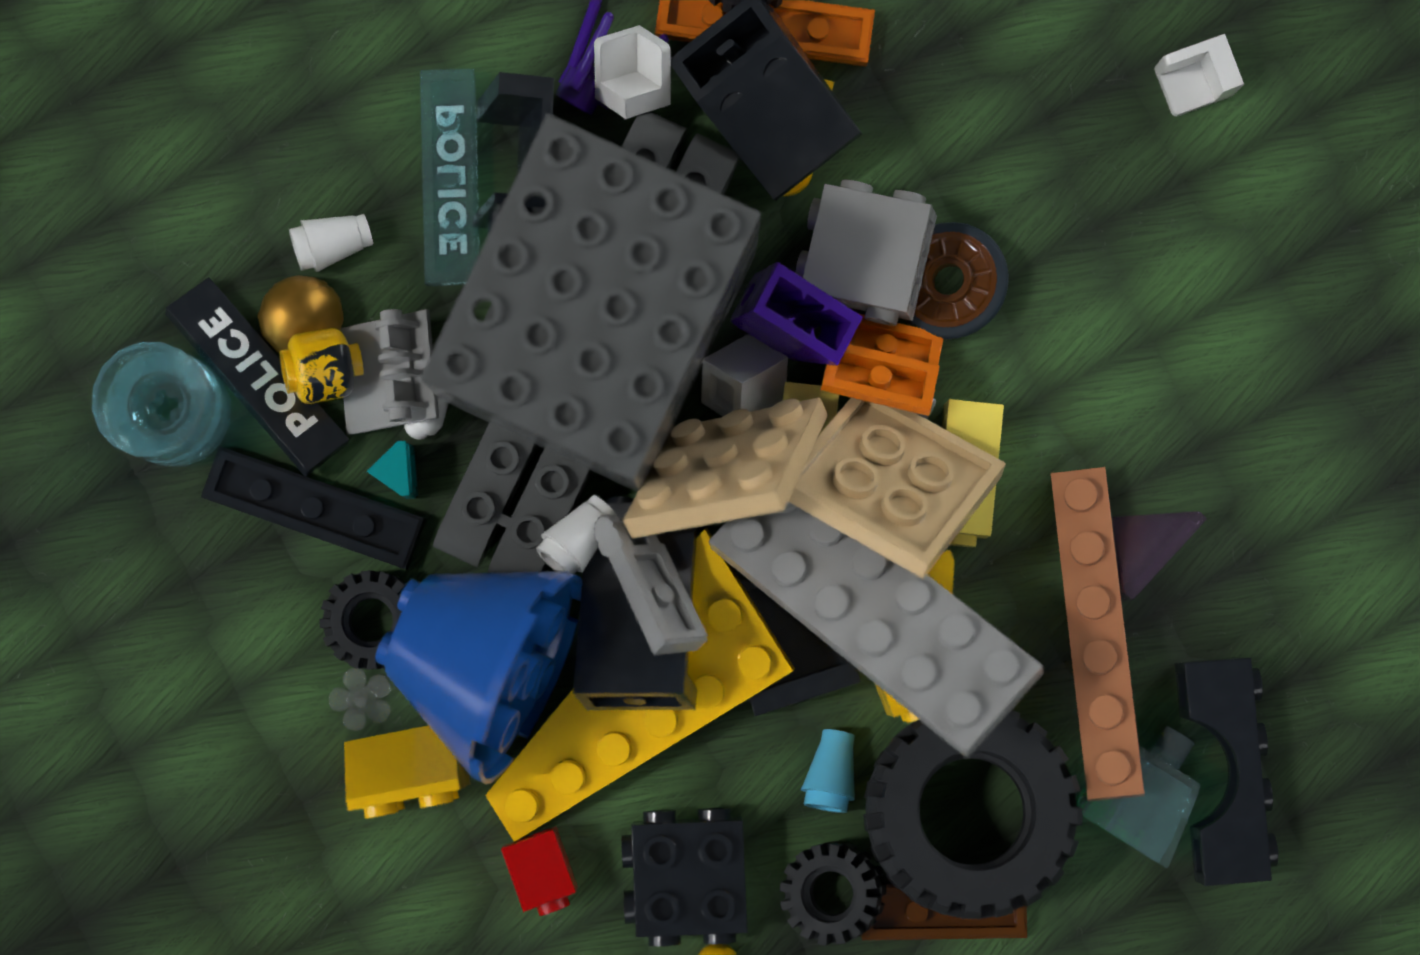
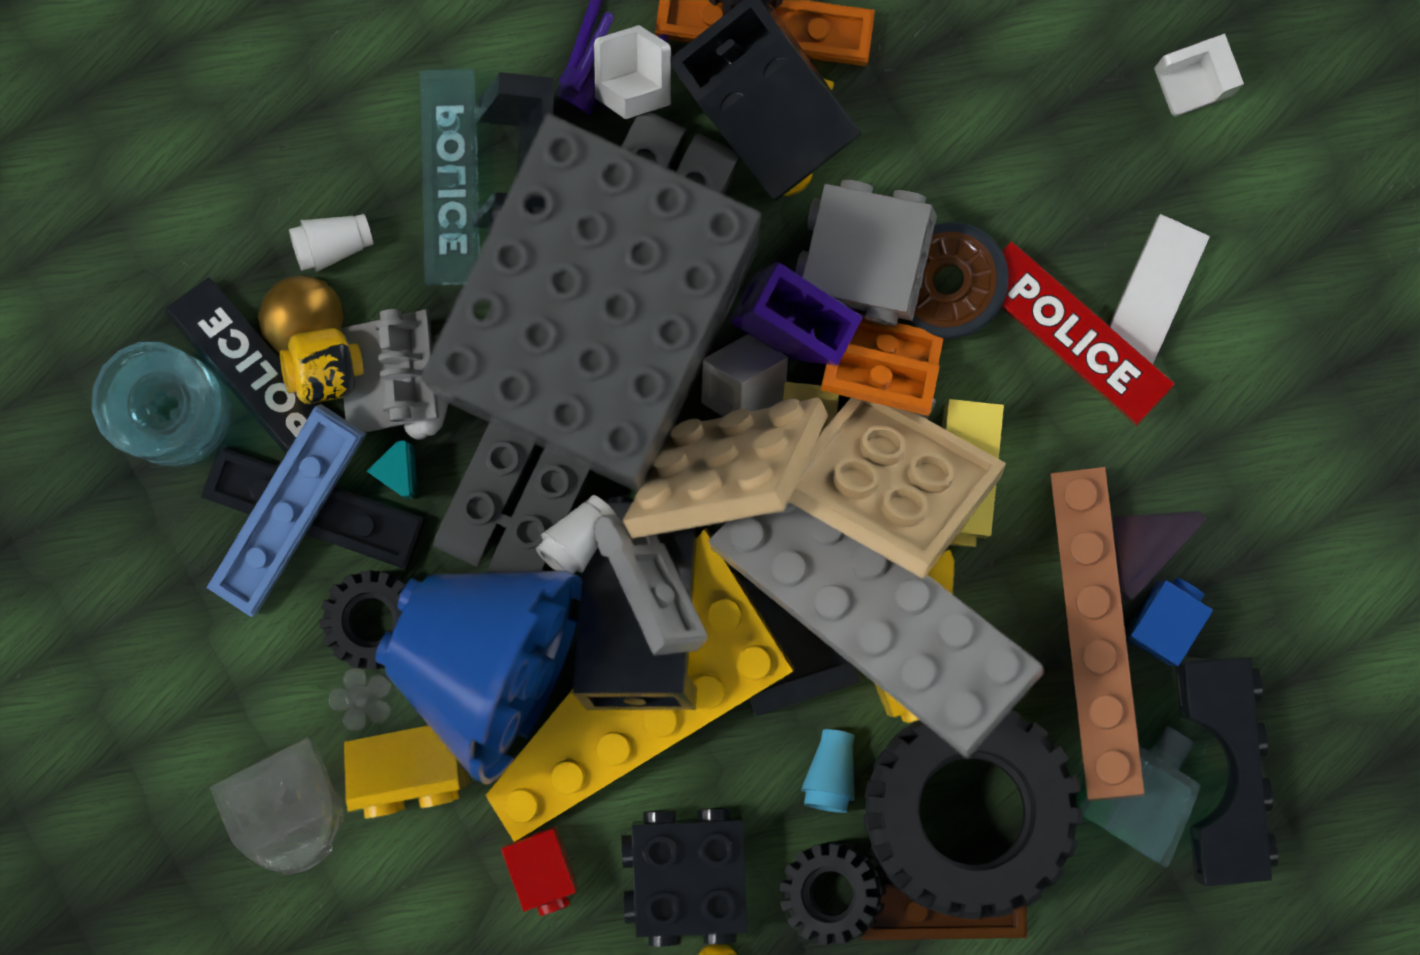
(282, 809): none -> clear slope
(286, 510): none -> medium blue tile
(1081, 339): none -> red tile
(1158, 285): none -> white tile
(1169, 621): none -> blue brick

